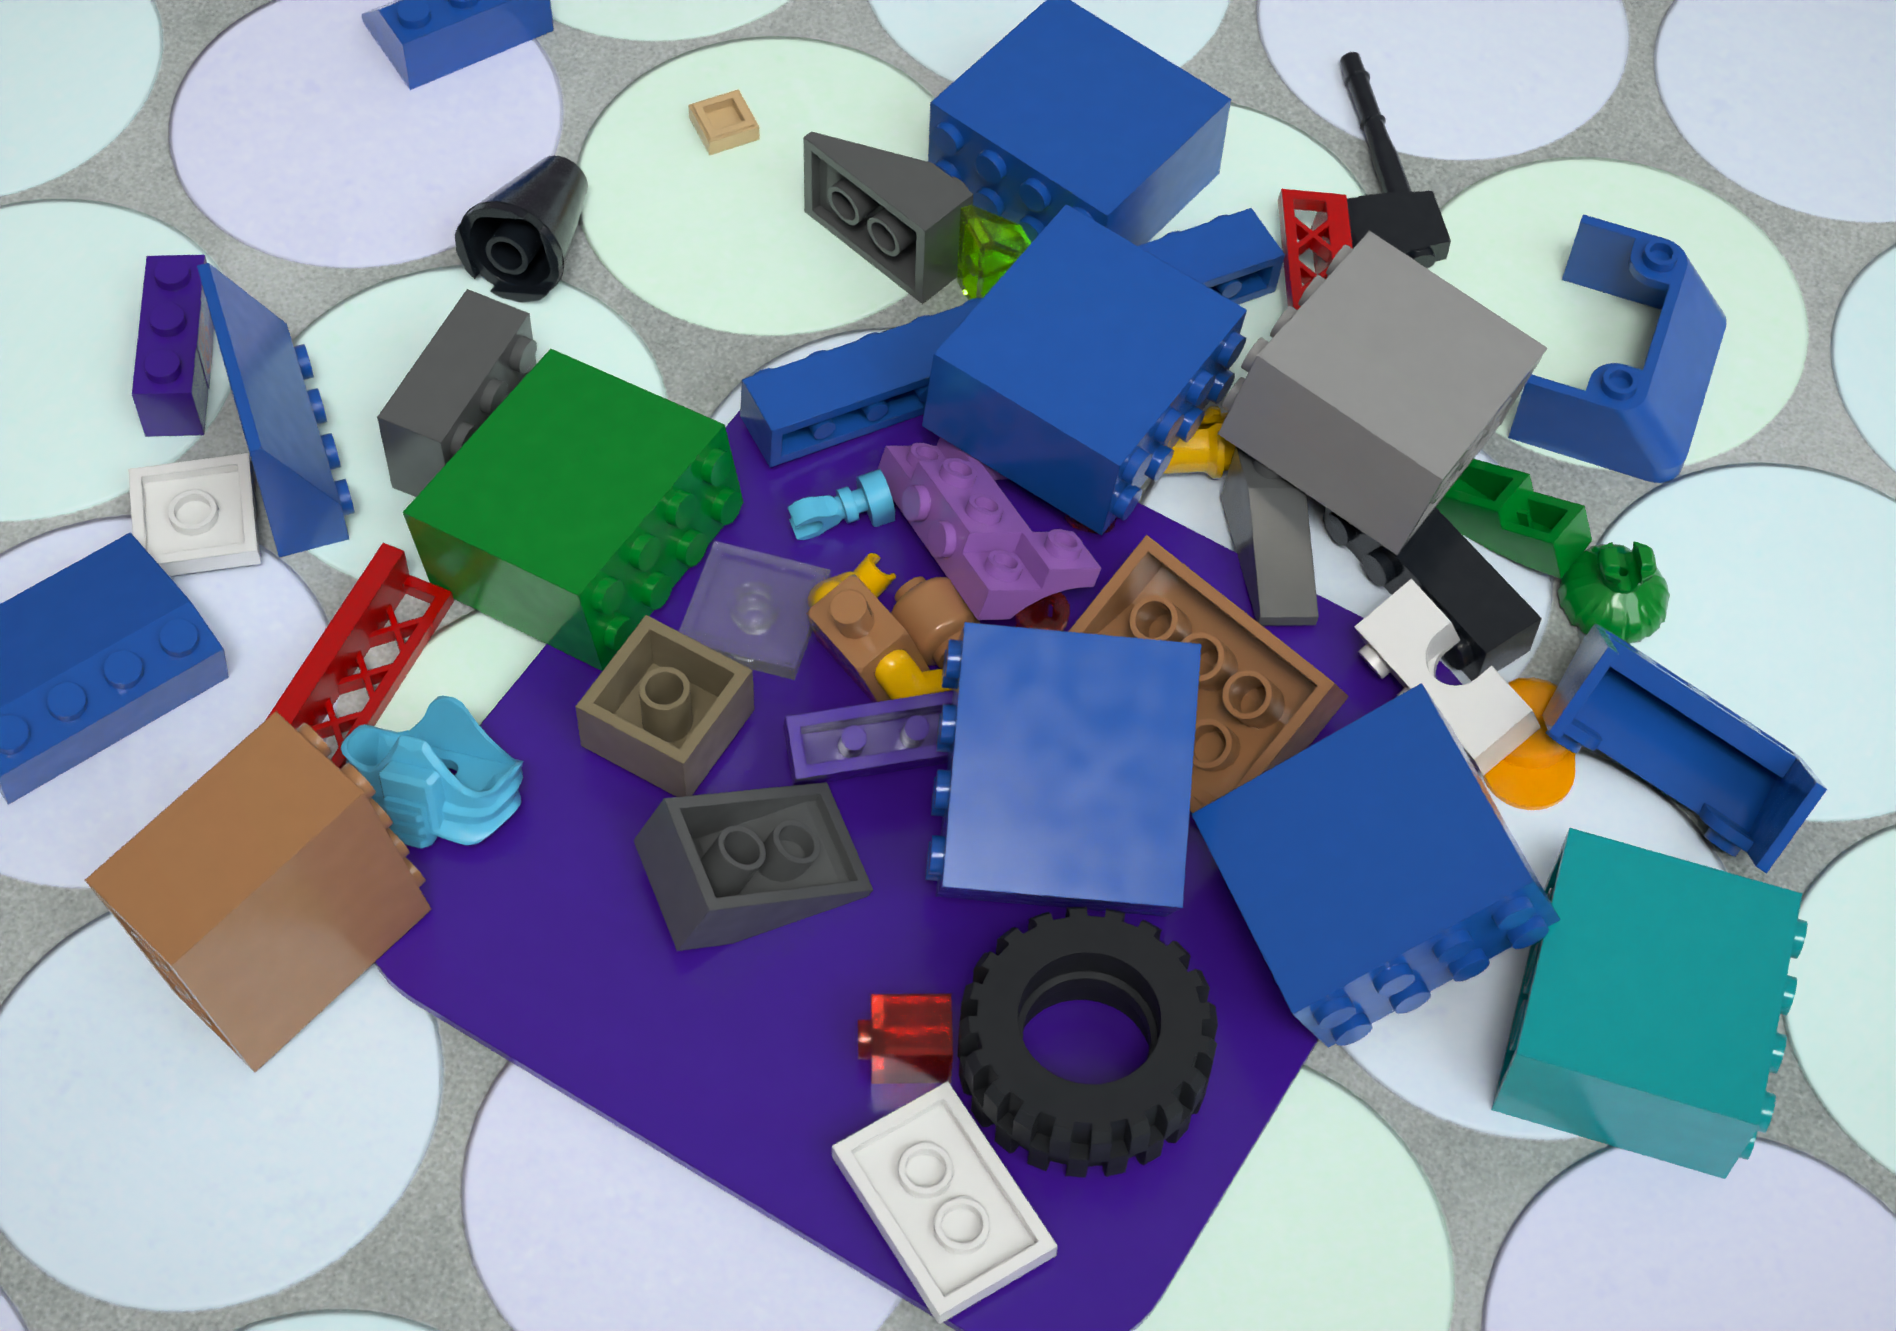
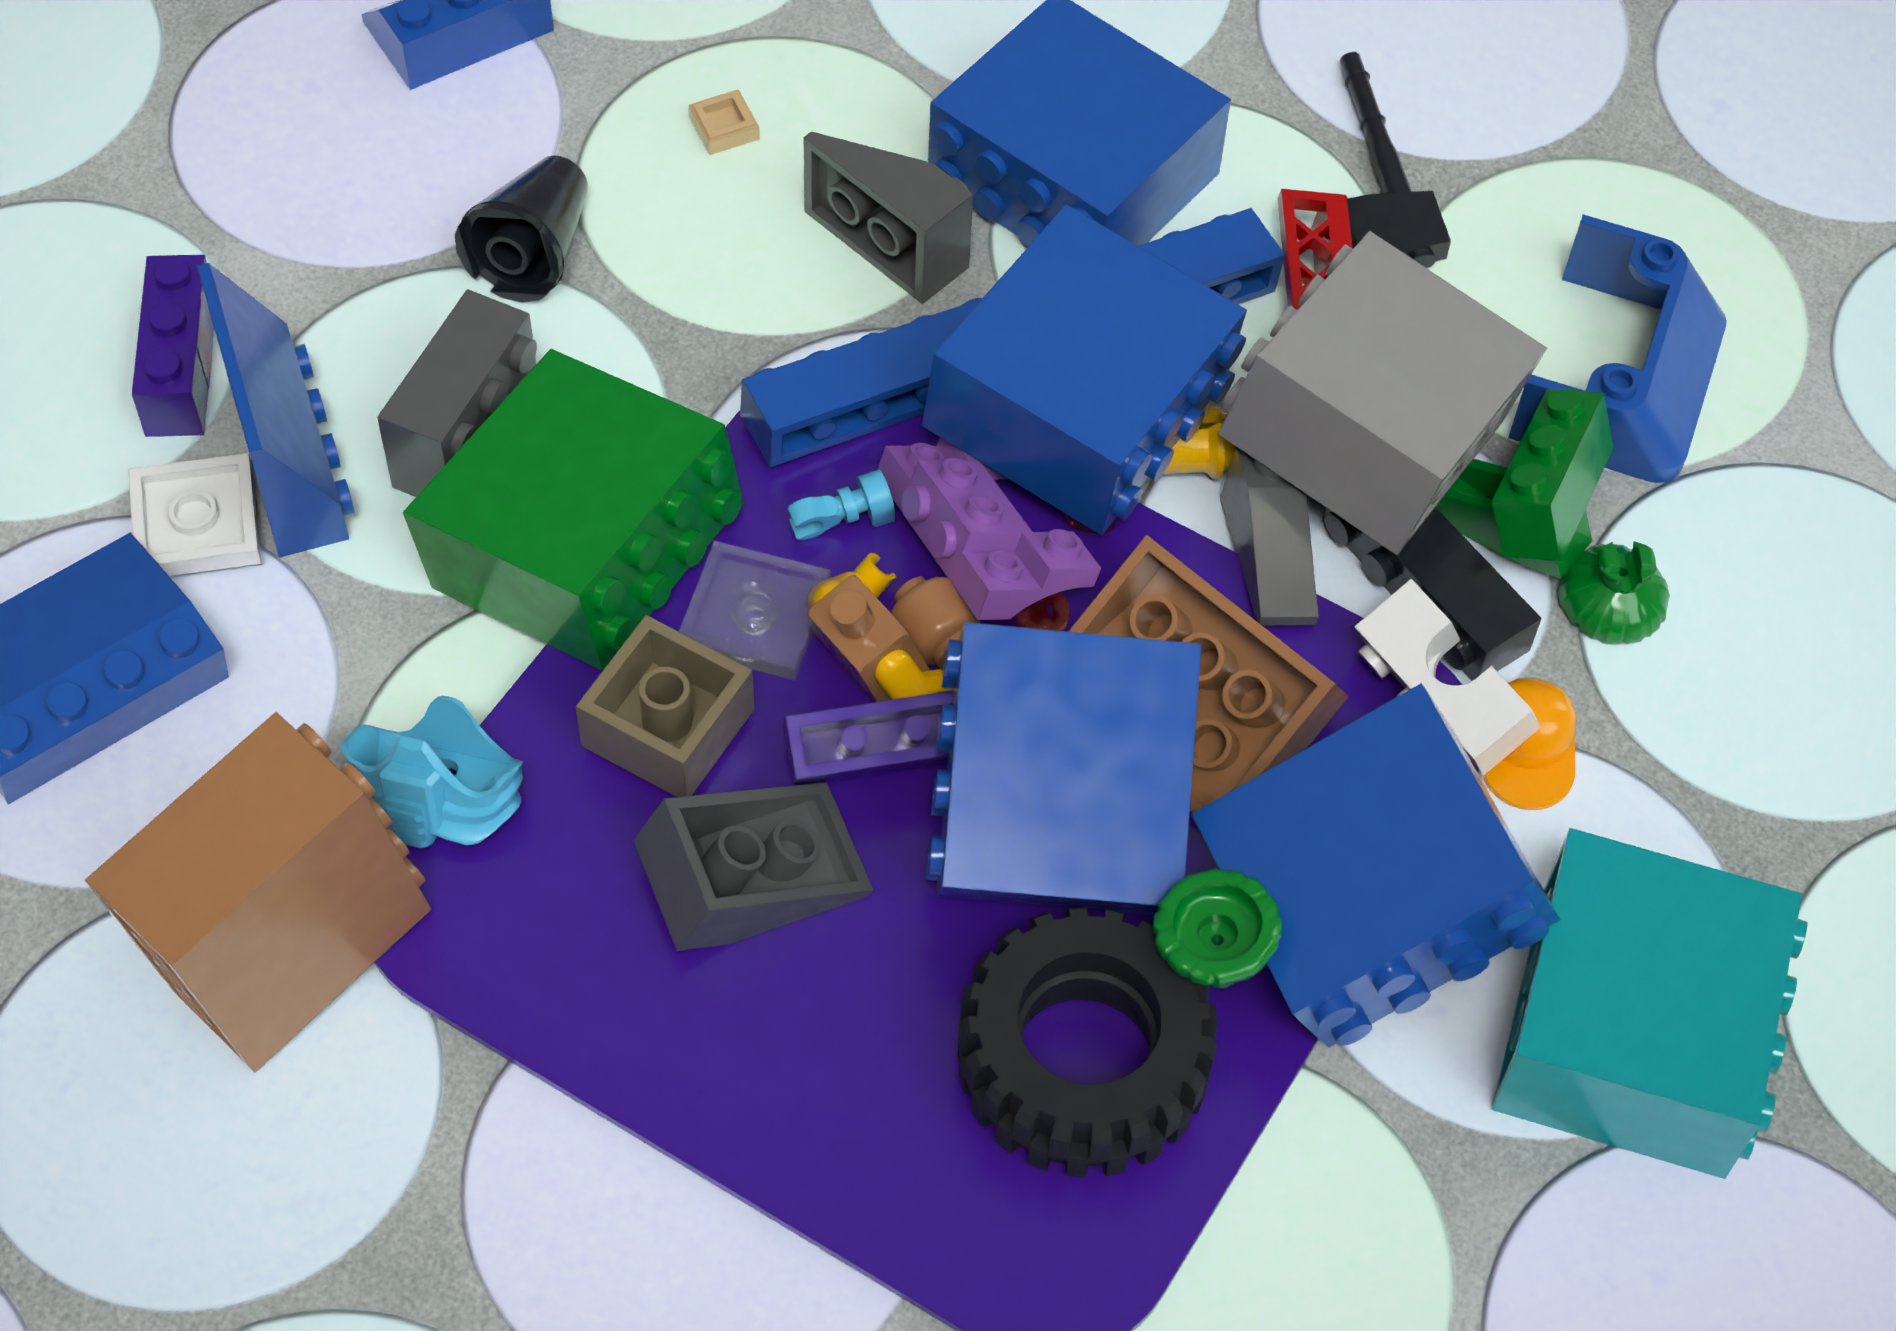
(347, 640): red fence -> none
(908, 1038): clear red brick -> none
(944, 1202): white plate -> none
(986, 249): clear neon green slope -> none
(1217, 927): none -> green hair
(1552, 475): none -> green brick
(1684, 744): blue windscreen -> none

